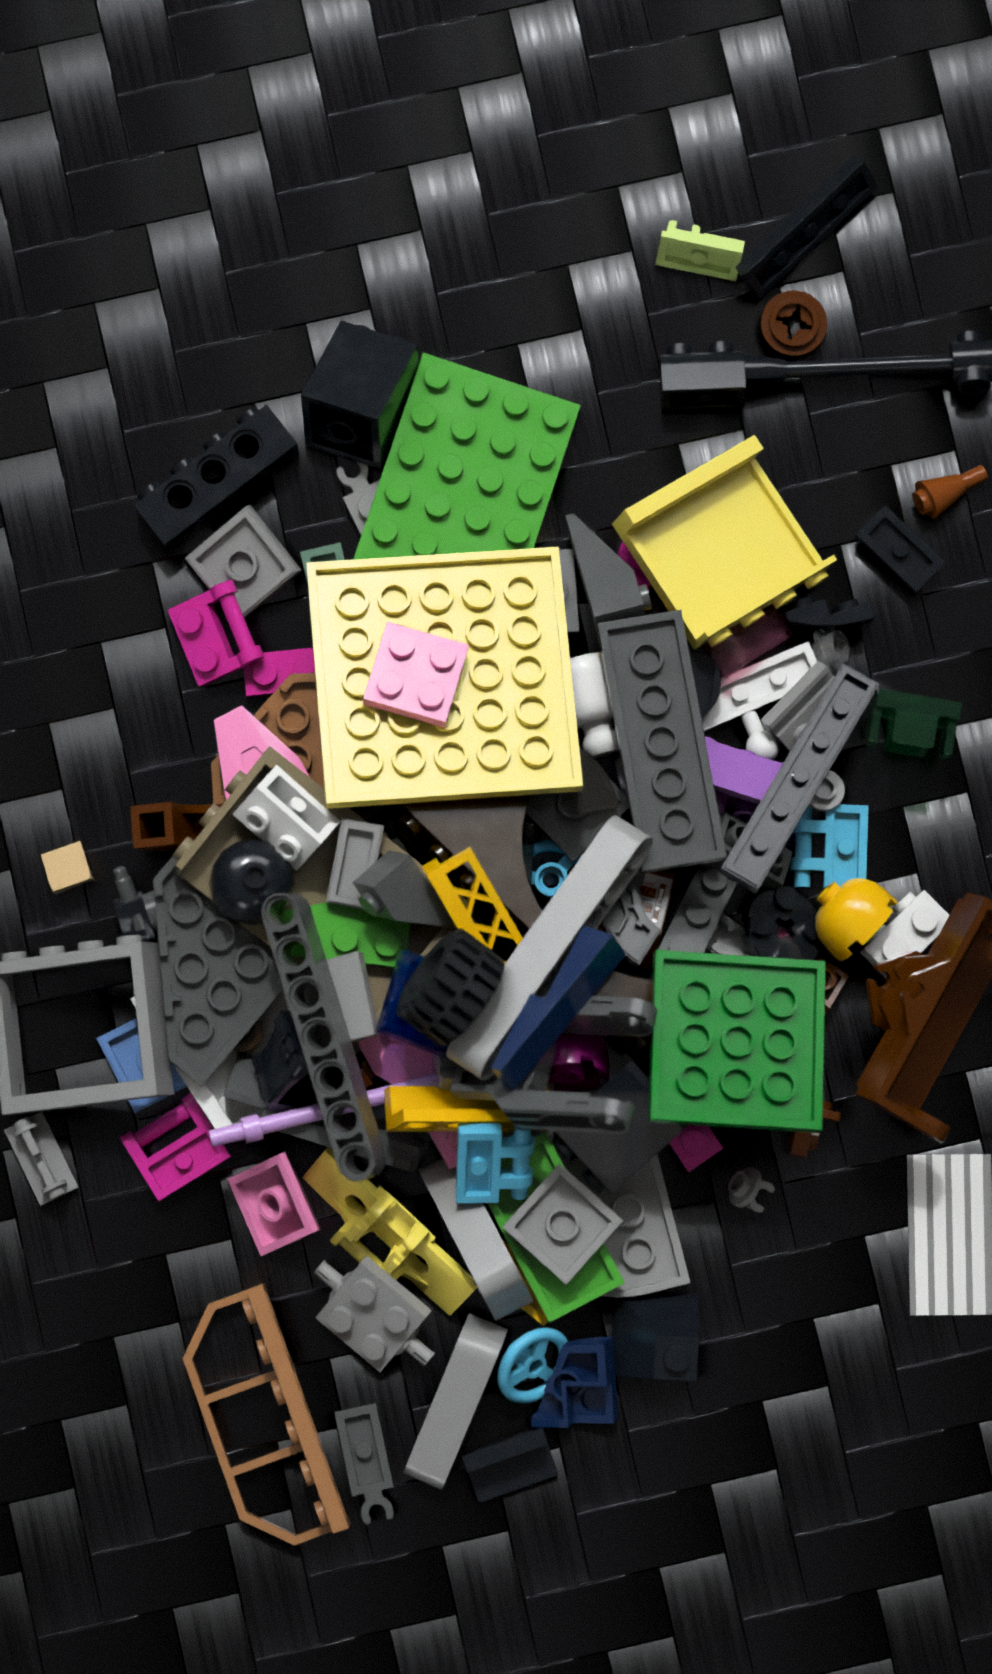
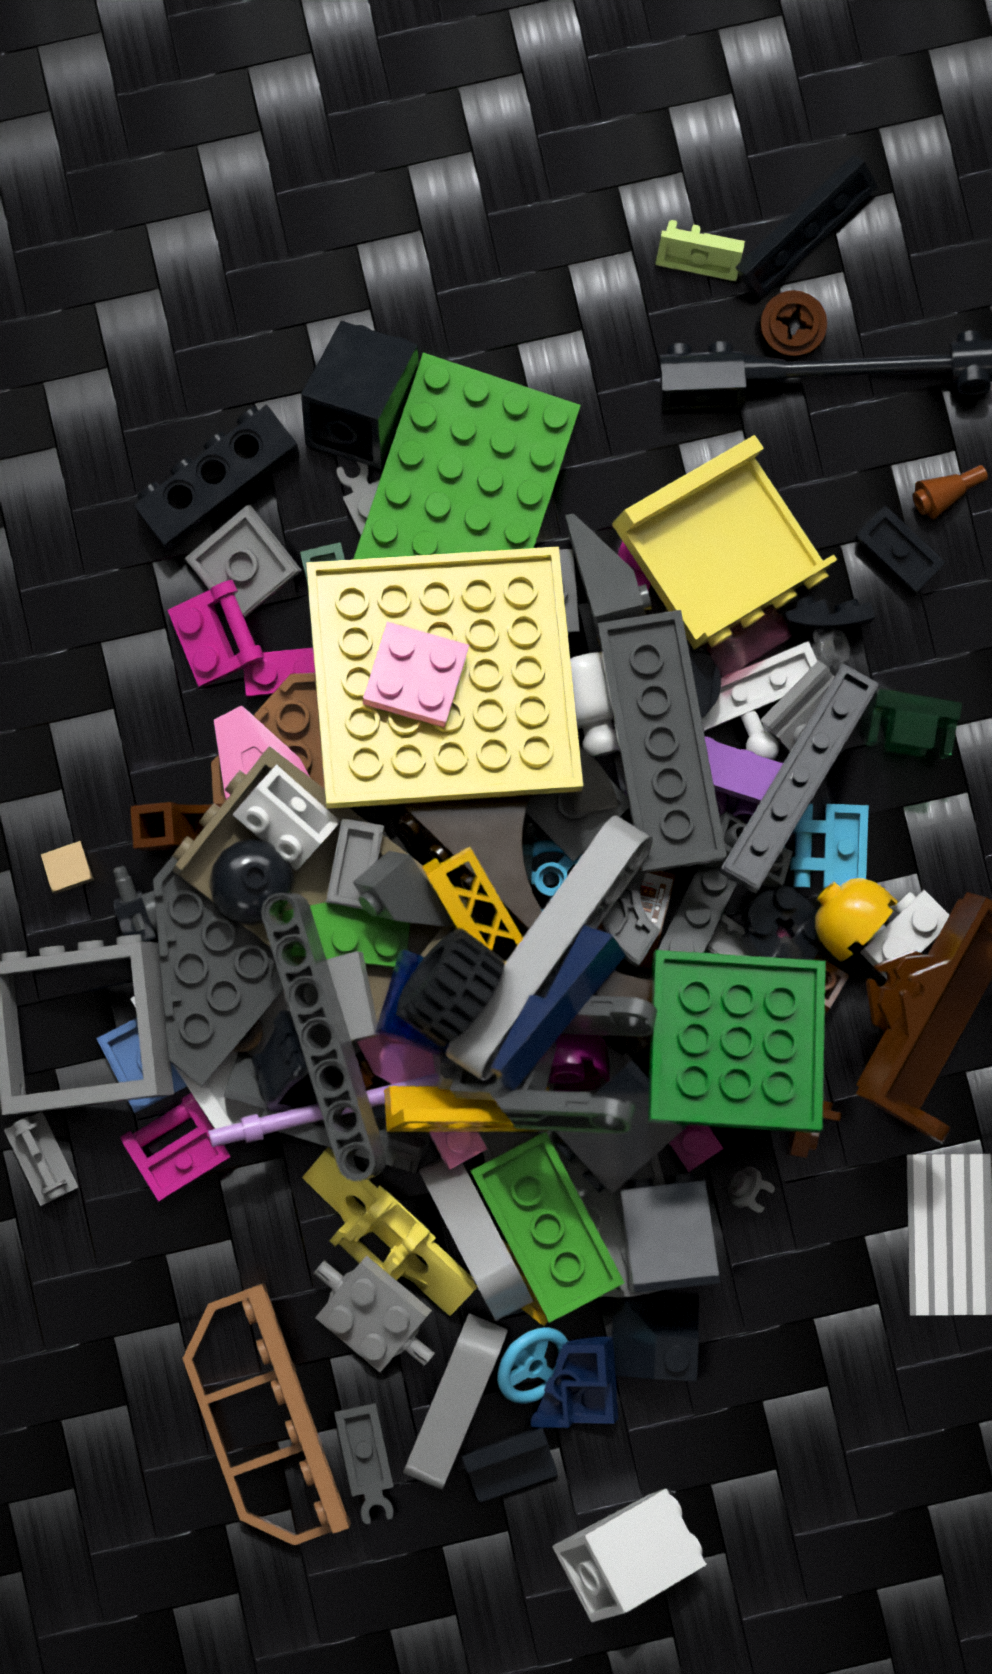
(274, 1204): bright pink slope -> none
(479, 1163): medium azure plate -> none
(562, 1223): light grey plate -> none
(630, 1556): none -> white slope
(668, 1234): none -> slope
(829, 793): light grey plate -> none

